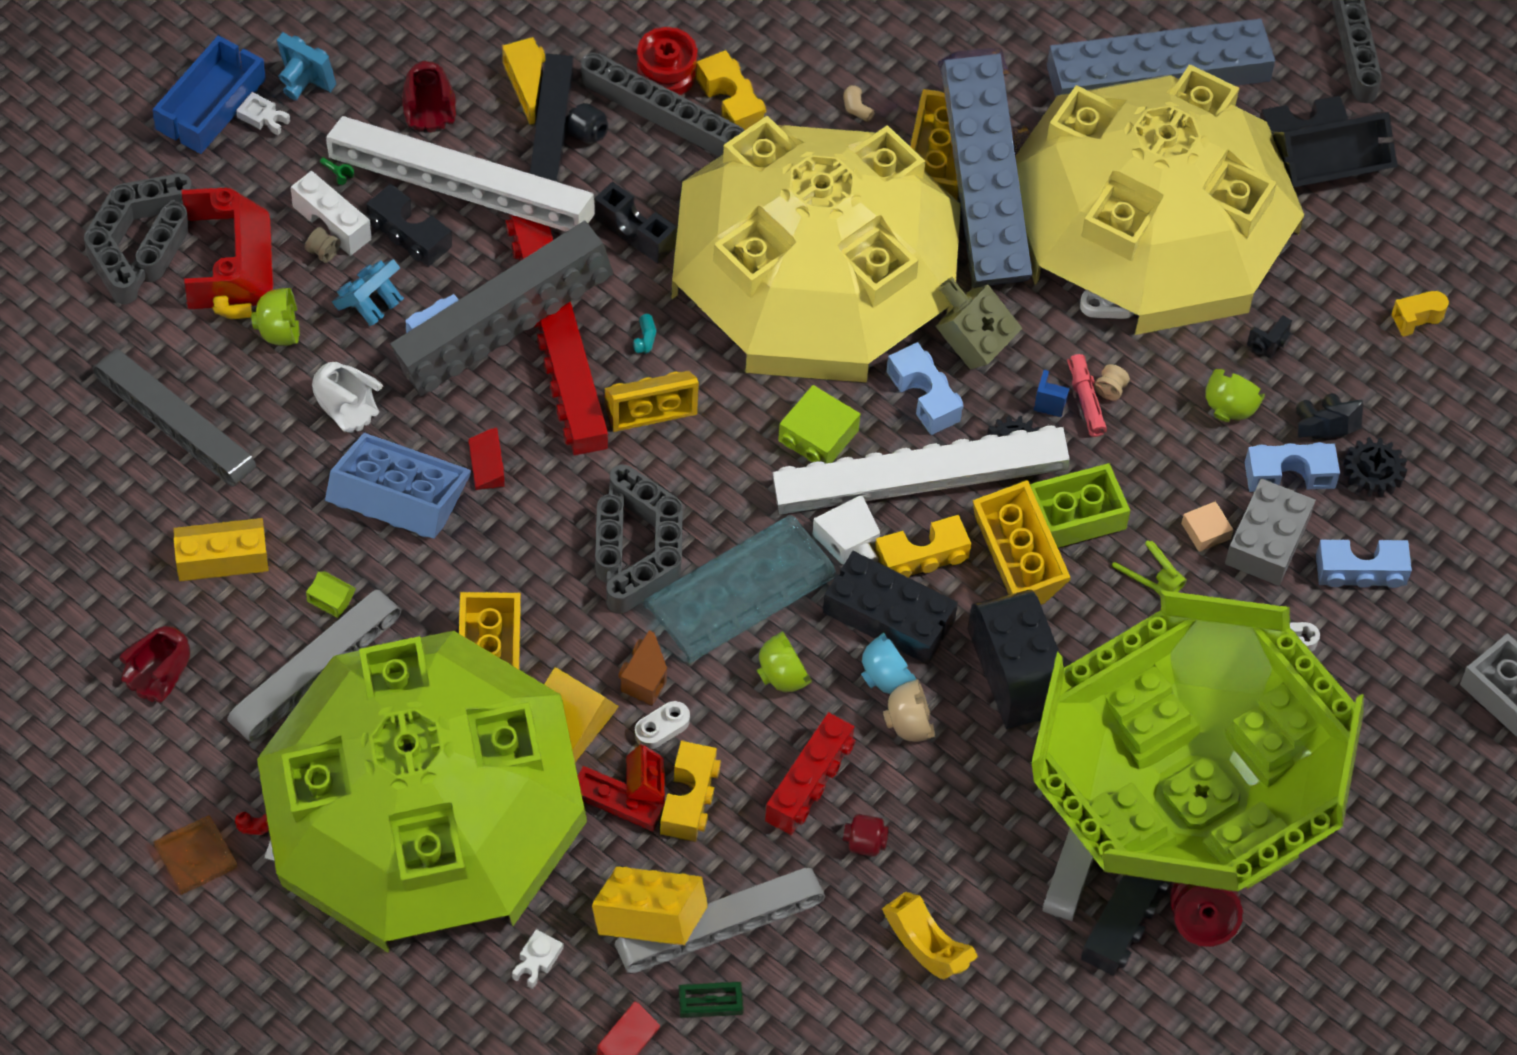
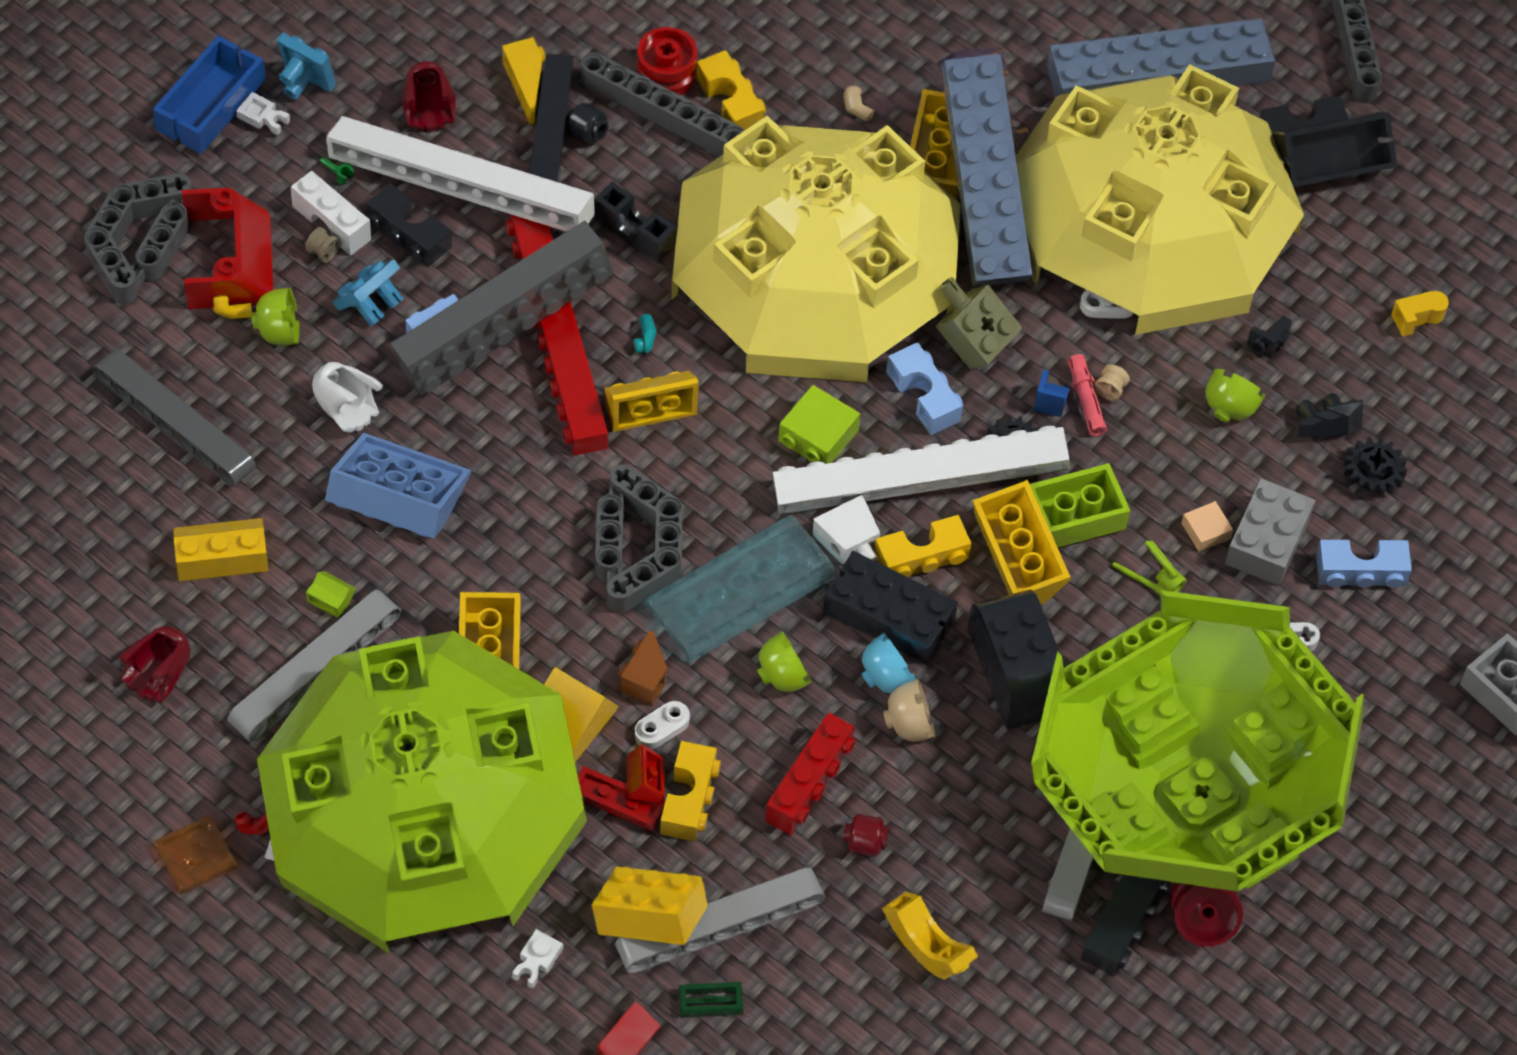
(487, 460): red slope -> none
(1314, 462): light blue arch -> none

